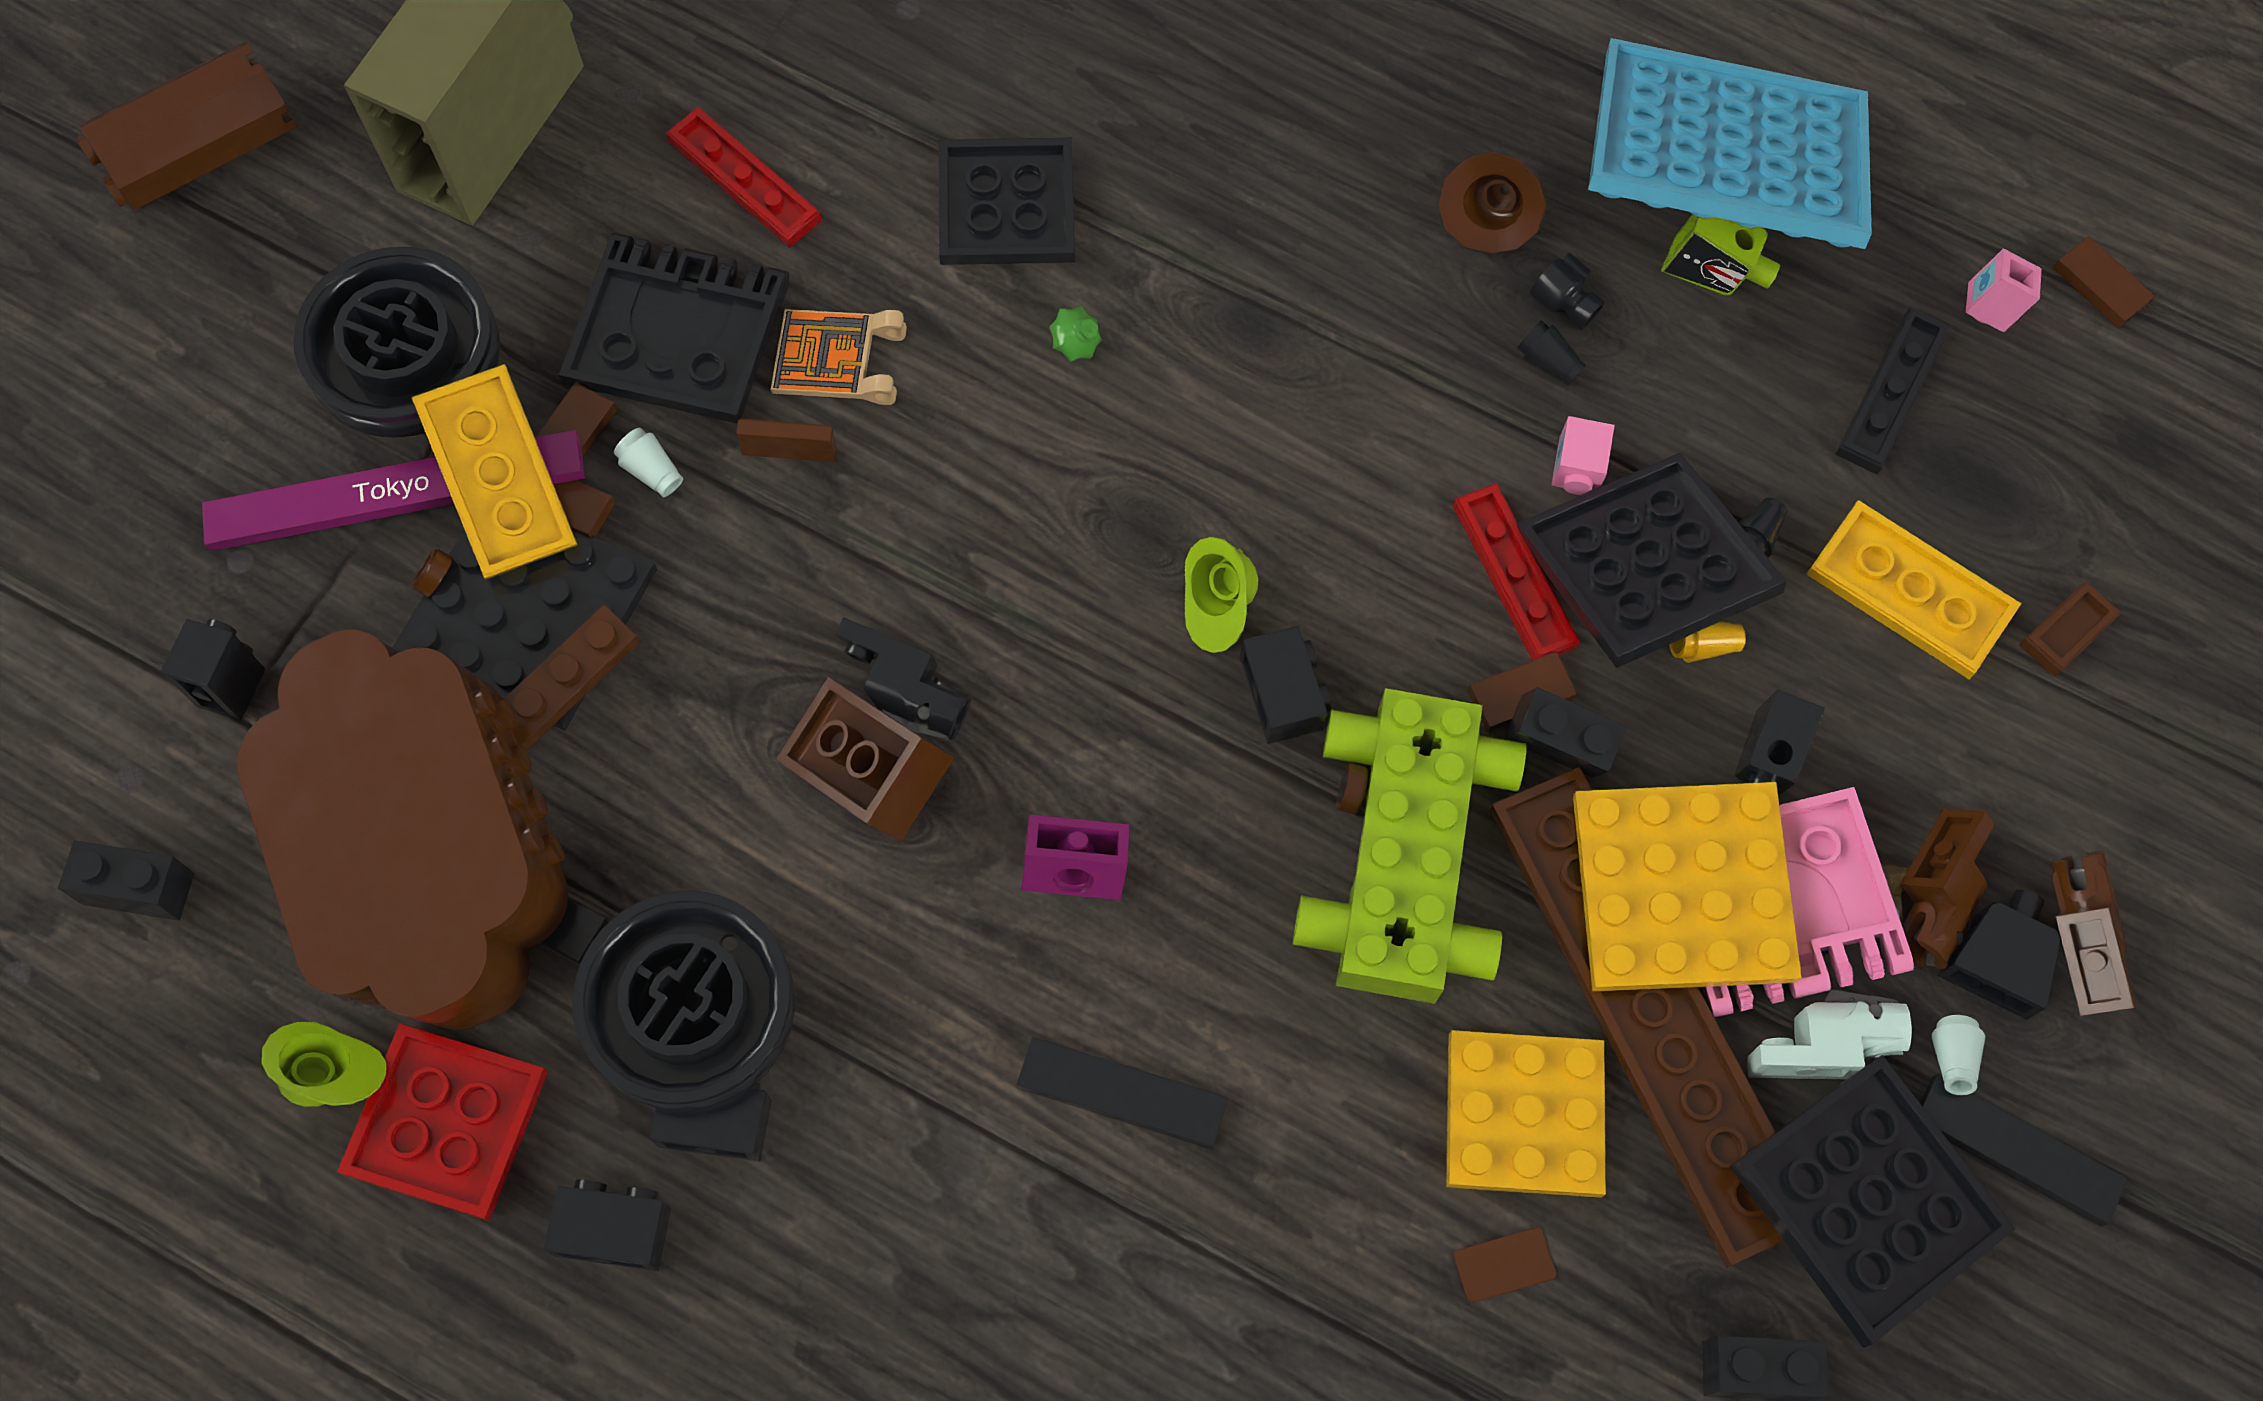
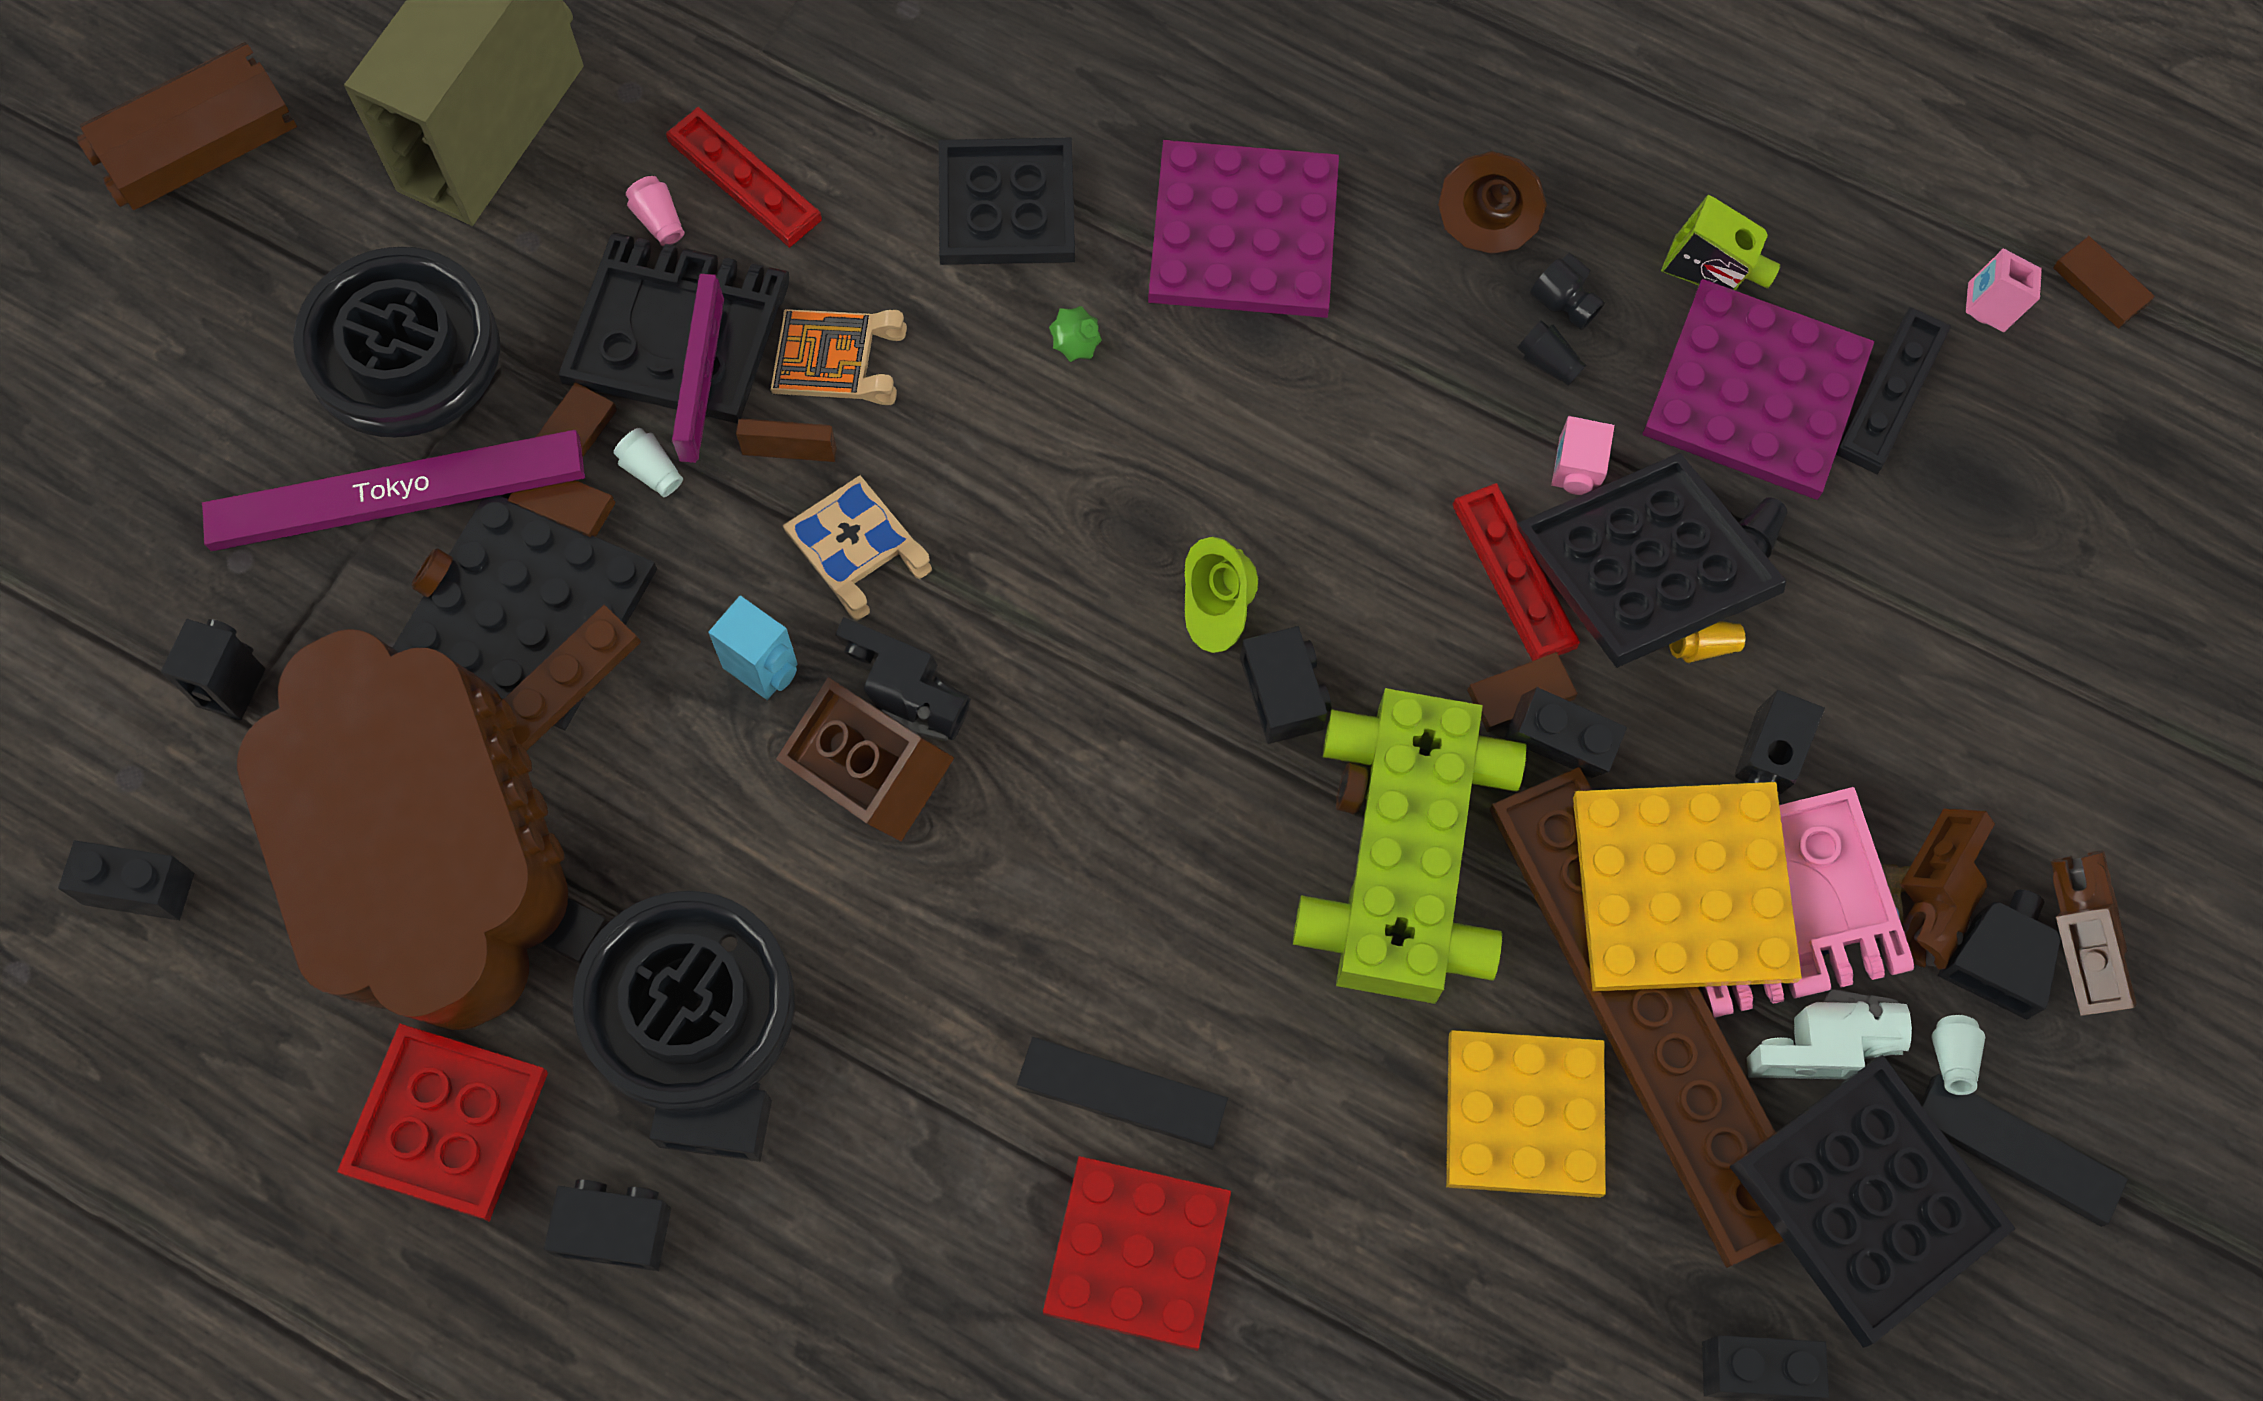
(321, 1065): lime piece -> none
(494, 471): yellow tile -> none
(655, 209): none -> bright pink cone
(698, 368): none -> magenta tile
(754, 648): none -> medium azure brick
(852, 537): none -> tan flag
(1075, 857): magenta brick -> none
(1137, 1253): none -> red plate
(1244, 229): none -> magenta plate
(1504, 1264): reddish brown sticker -> none
(1734, 144): medium azure plate -> none
(1759, 389): none -> magenta plate
(1914, 589): yellow tile -> none
(2070, 628): reddish brown tile -> none

